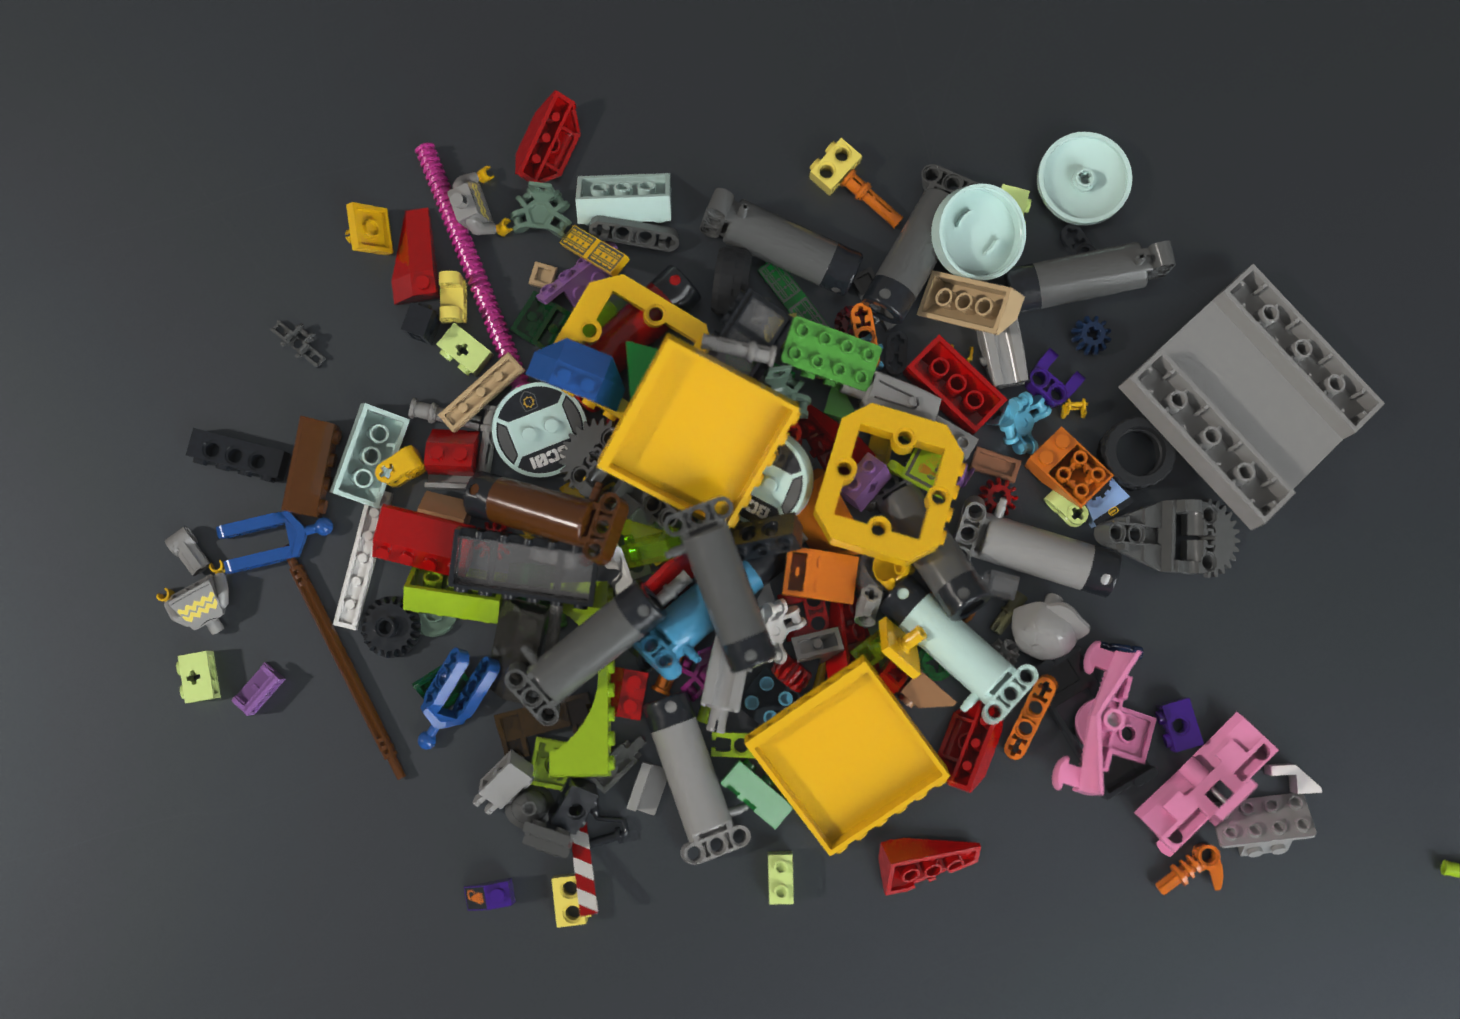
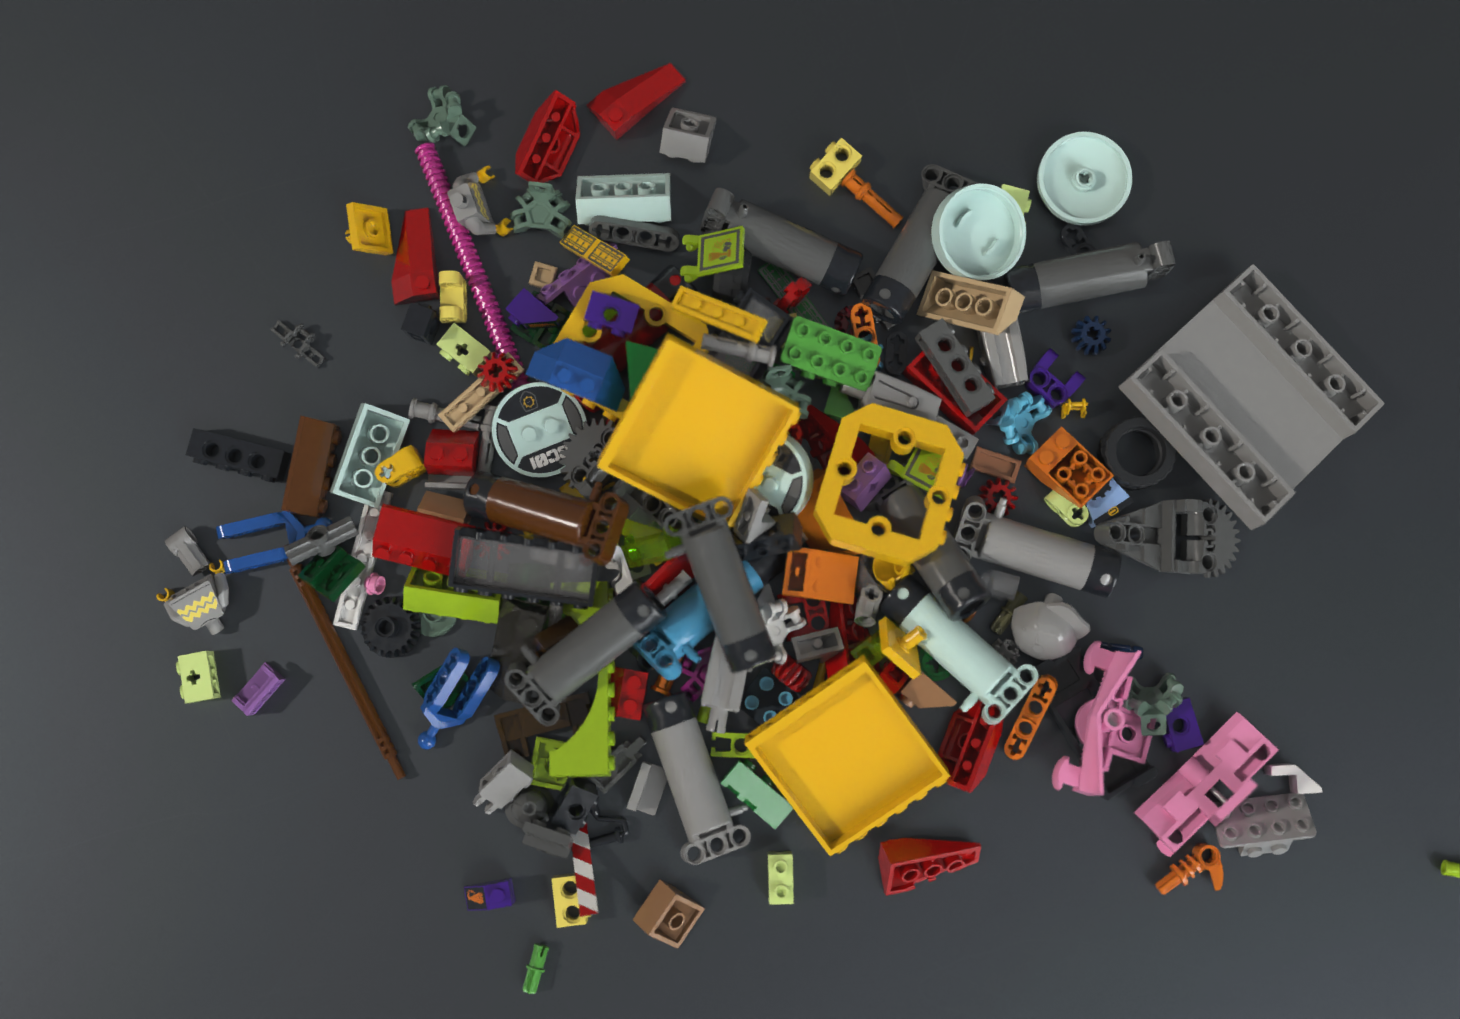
(321, 540): none -> dark grey piece
(331, 573): none -> dark green slope
(374, 584): none -> bright pink plate
(442, 119): none -> sand green piece
(491, 367): none -> red gear
(530, 312): none -> dark purple slope
(535, 968): none -> bright green axle
(552, 635): none -> dark brown slope
(600, 303): none -> dark purple brick
(631, 100): none -> red wedge
(668, 914): none -> medium nougat slope
(687, 135): none -> light grey slope
(716, 252): none -> lime flag
(719, 314): none -> yellow tile
(752, 517): none -> light grey slope
(794, 294): none -> red plate
(955, 380): none -> dark grey brick
(1153, 703): none -> sand green piece

